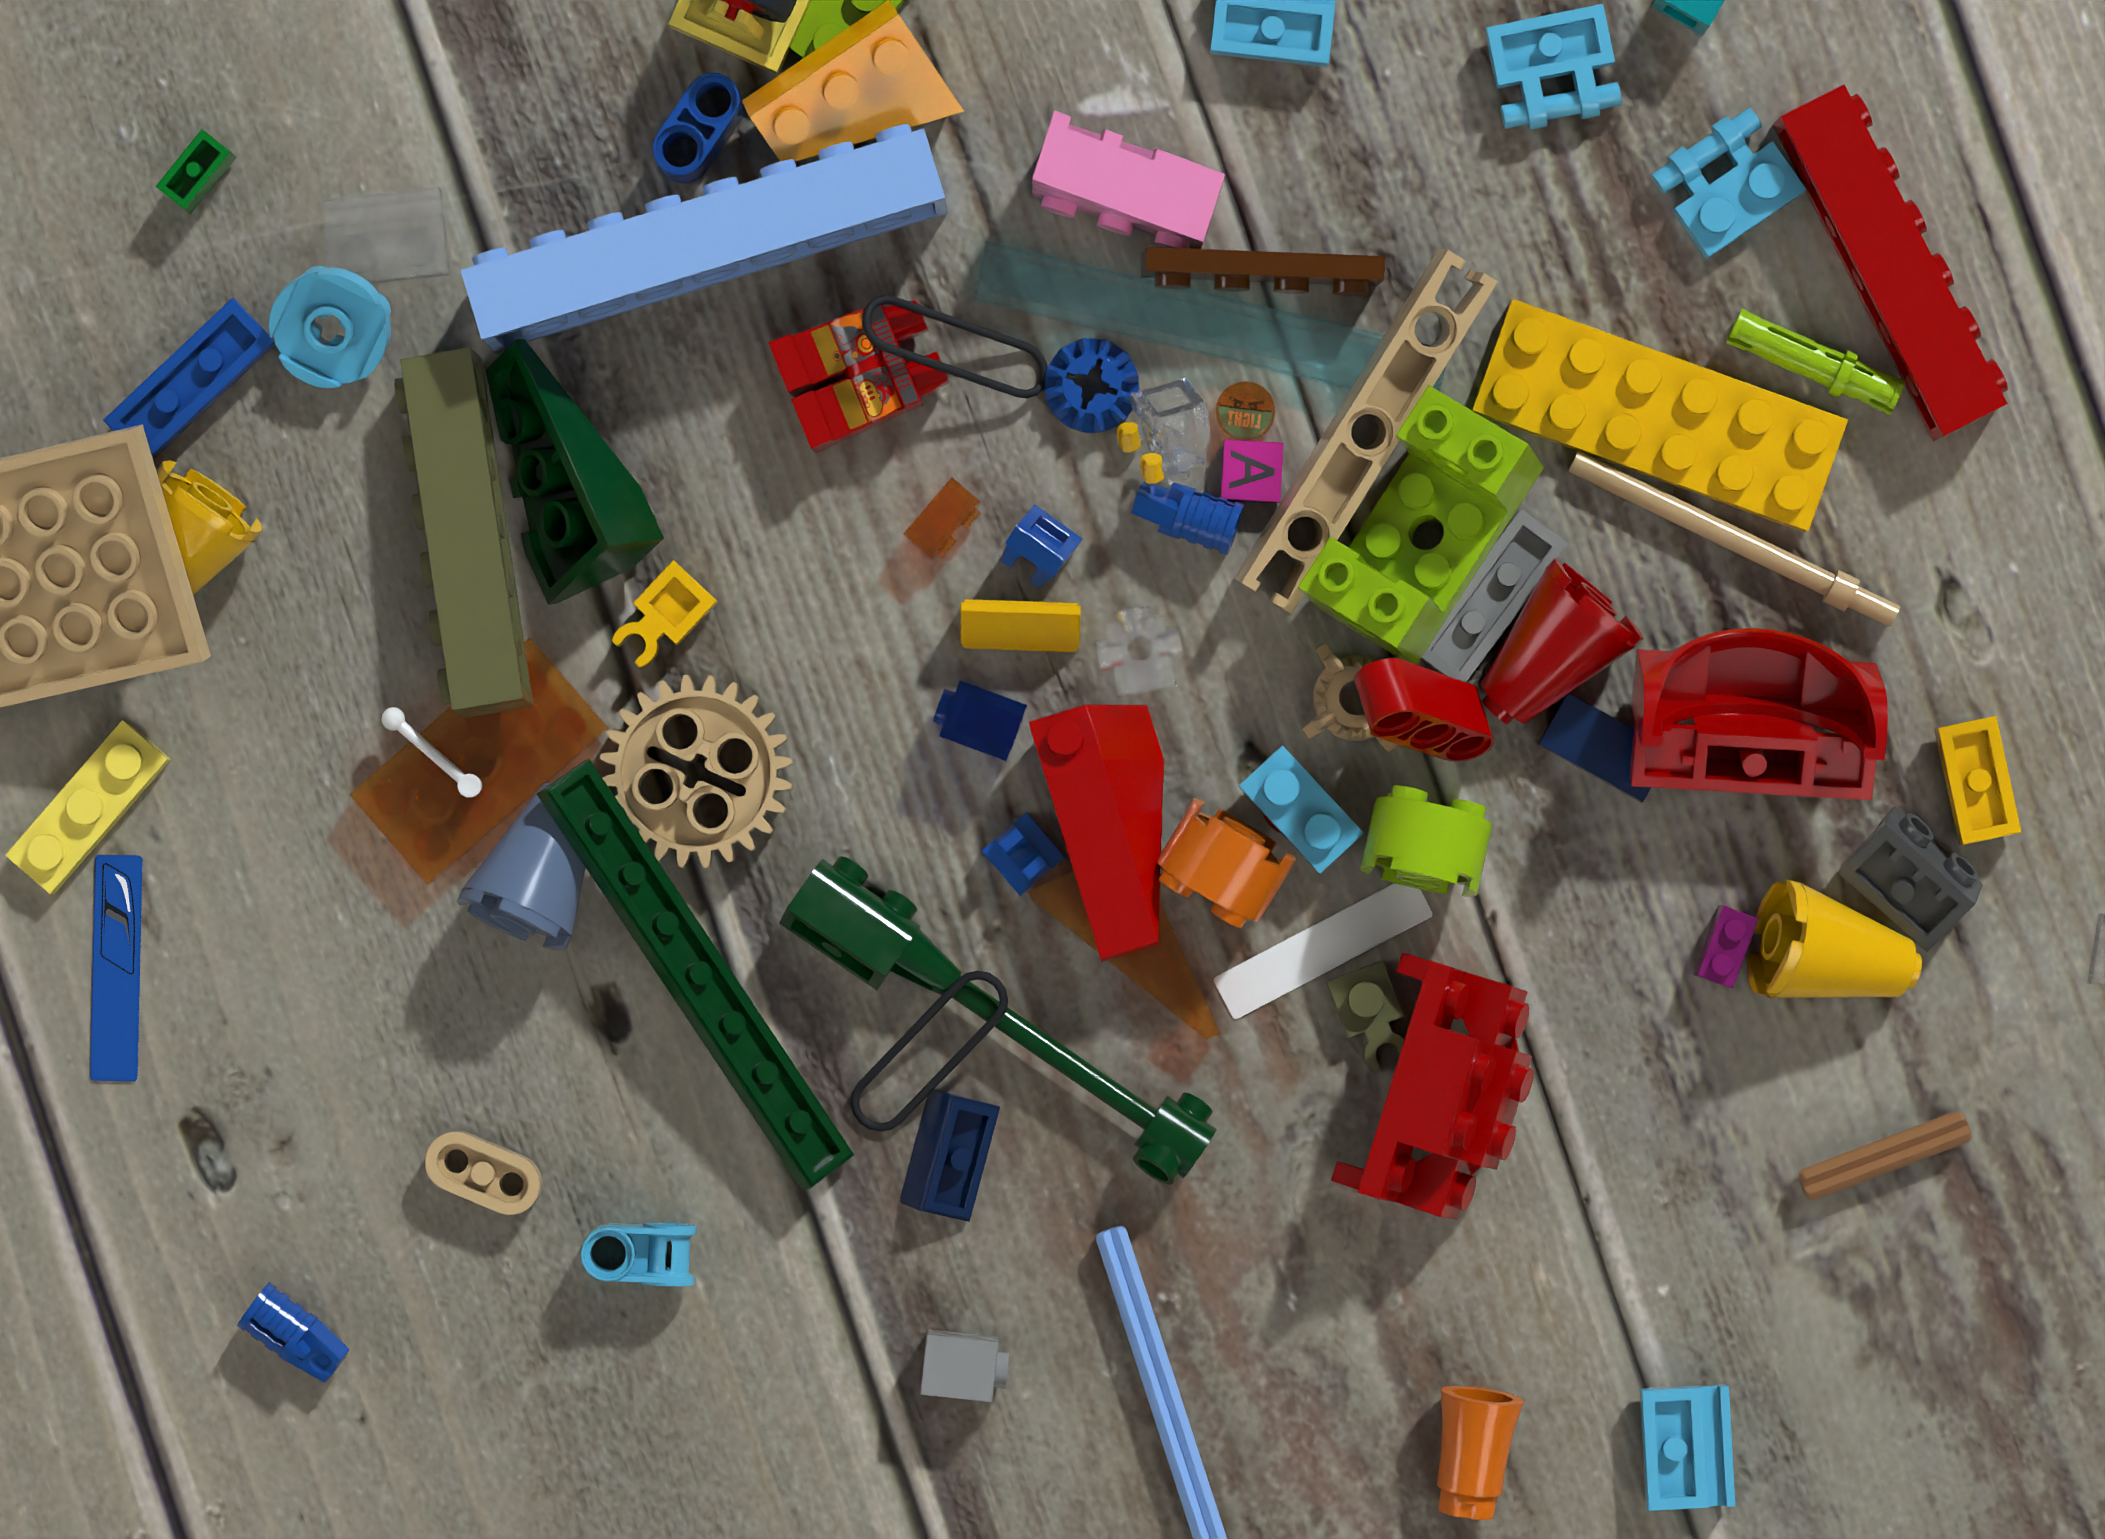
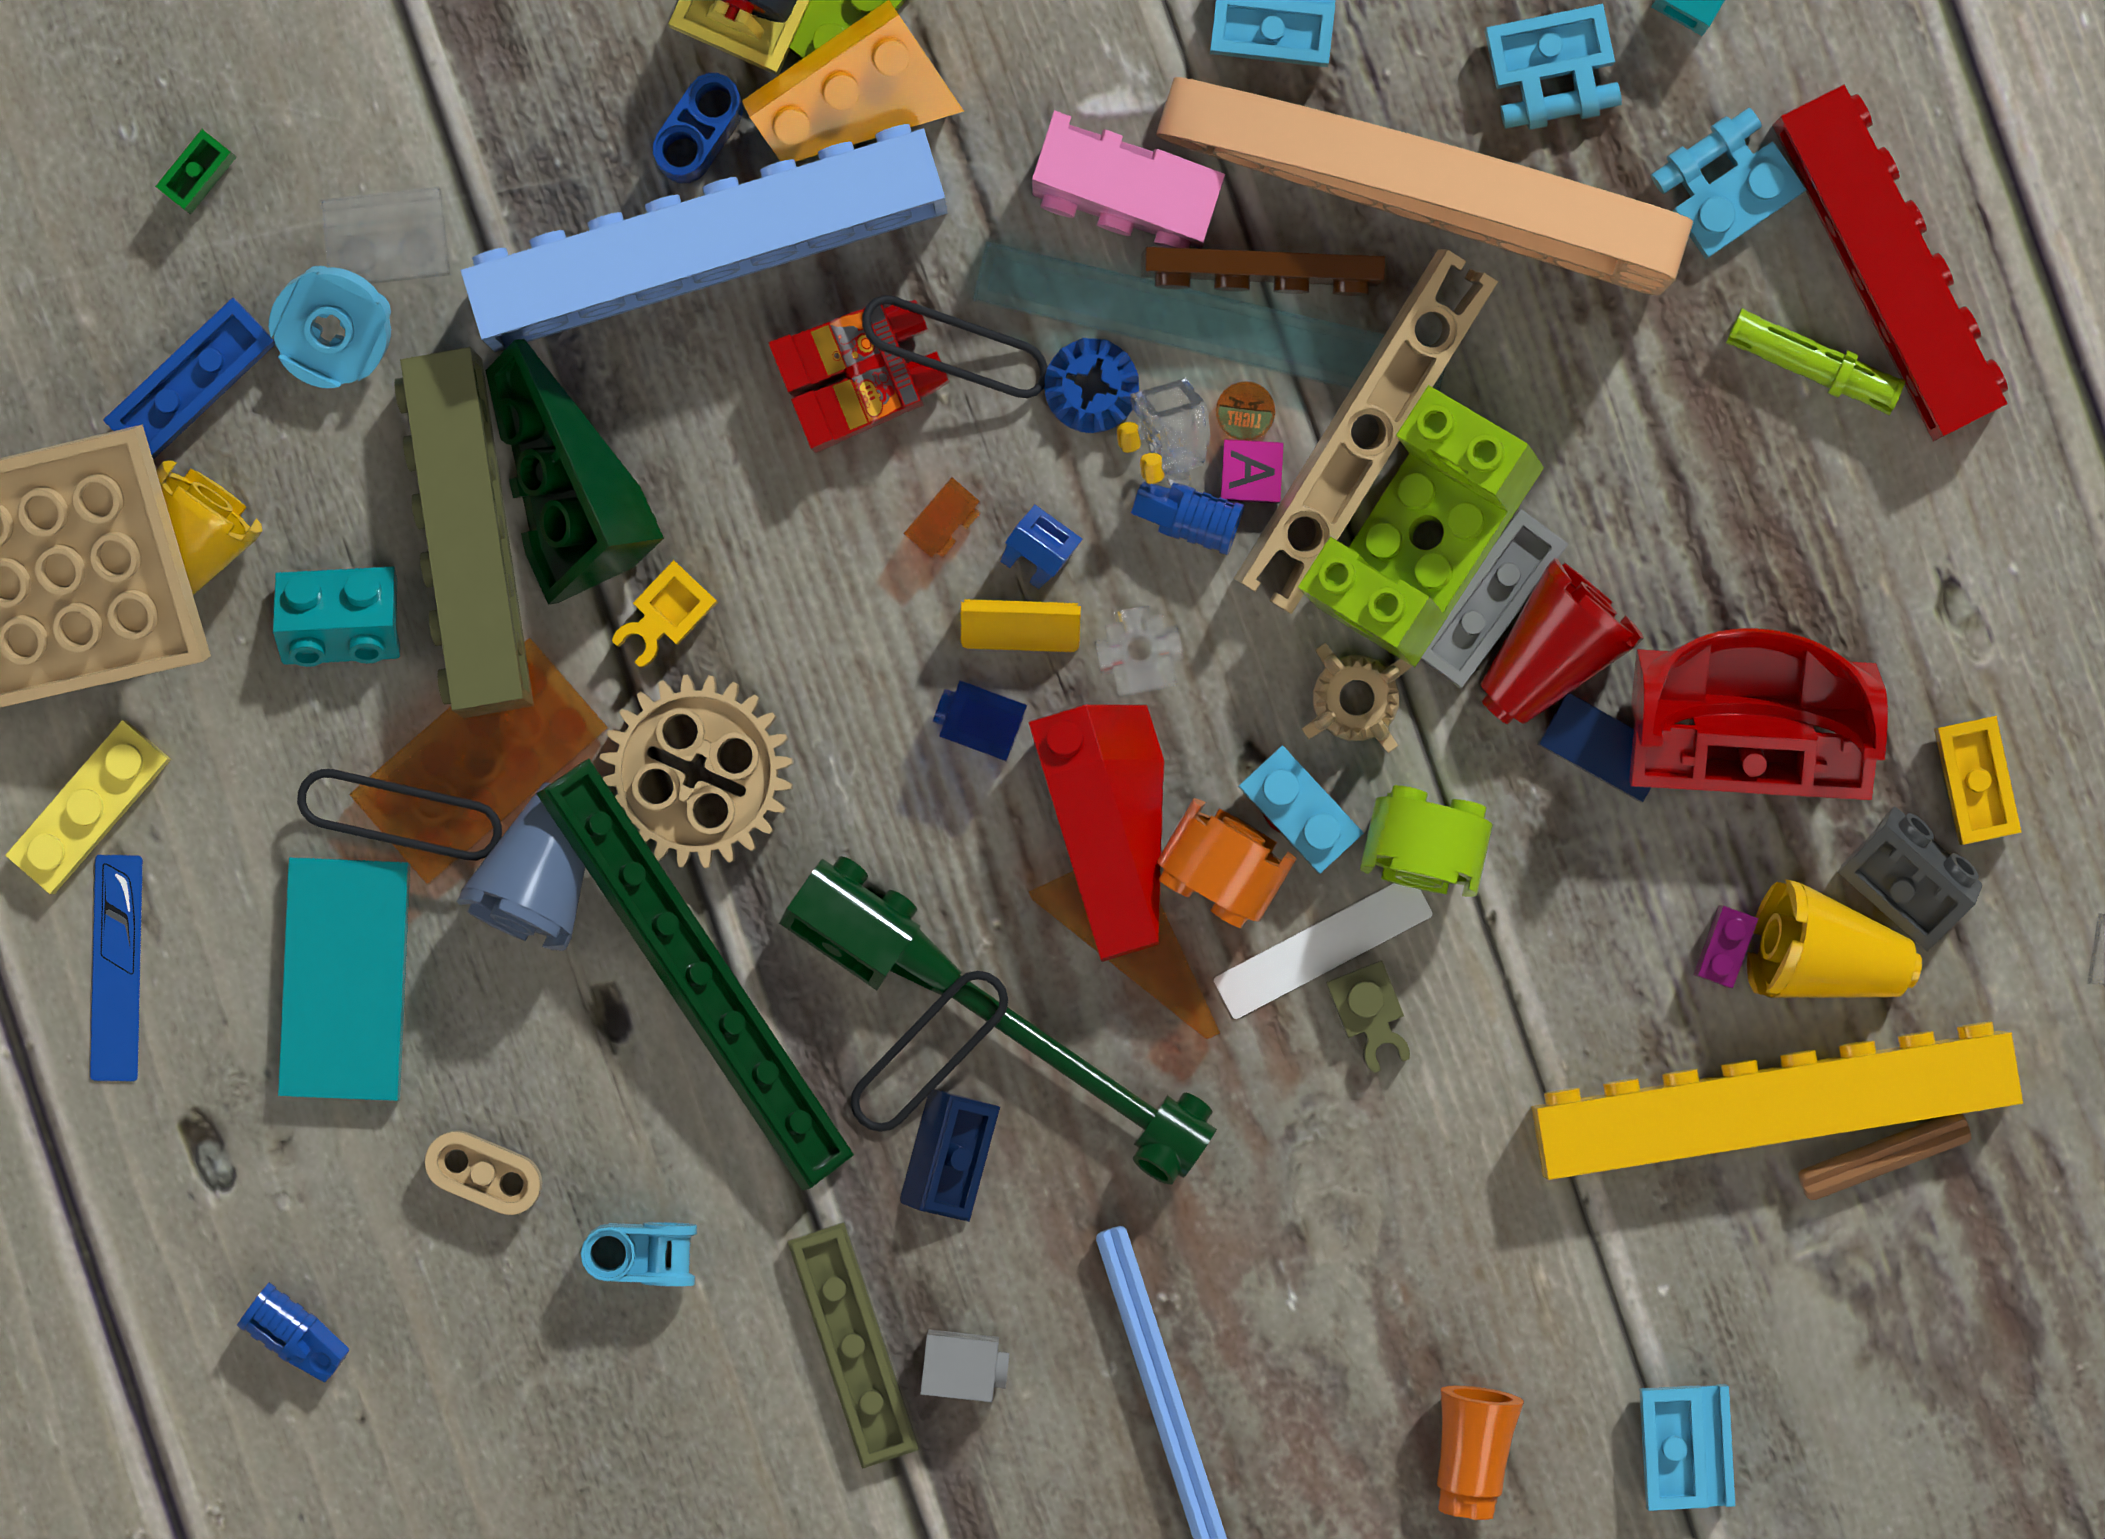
(336, 616): none -> teal bracket
(344, 979): none -> teal tile
(403, 789): none -> black piece
(468, 784): white hinge -> none
(853, 1345): none -> olive tile
(1023, 854): blue tile -> none
(1423, 710): red beam -> none
(1434, 184): none -> light nougat beam
(1448, 1092): red piece -> none
(1659, 415): yellow plate -> none
(1776, 1103): none -> yellow brick
(1838, 589): tan bar -> none

